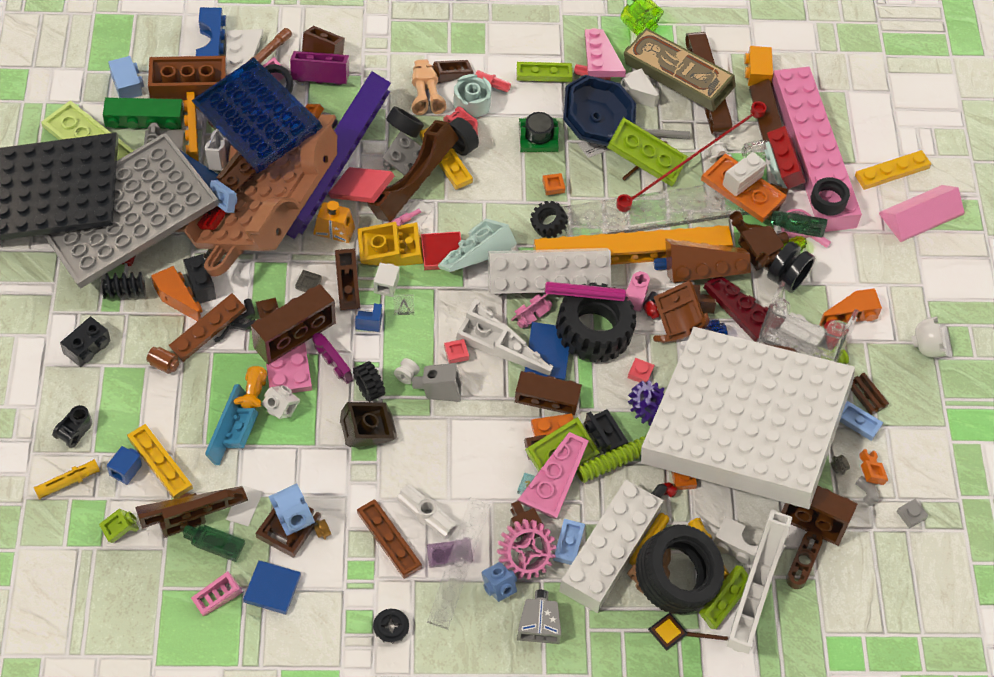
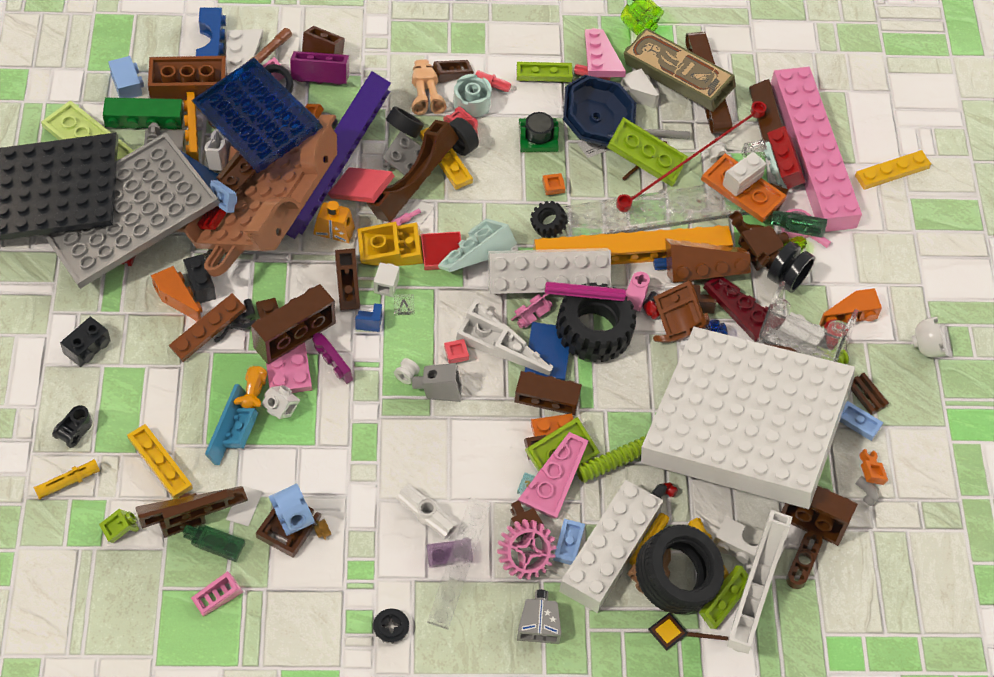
(122, 285): black piece -> none
(124, 465): blue brick -> none
(163, 359): dark orange brick -> none
(272, 587): blue tile -> none
(307, 280): clear smoke tile -> none
(367, 424): dark brown slope -> none
(369, 381): black tyre -> none
(389, 538): dark orange tile -> none
(499, 581): medium blue brick -> none
(605, 431): black bracket -> none
(640, 370): coral plate -> none
(646, 400): dark purple gear -> none
(683, 482): orange plate -> none
(758, 64): light orange brick -> none
(834, 185): black tyre -> none
(840, 464): clear smoke plate -> none
(912, 513): light grey plate -> none
(923, 212): bright pink slope -> none

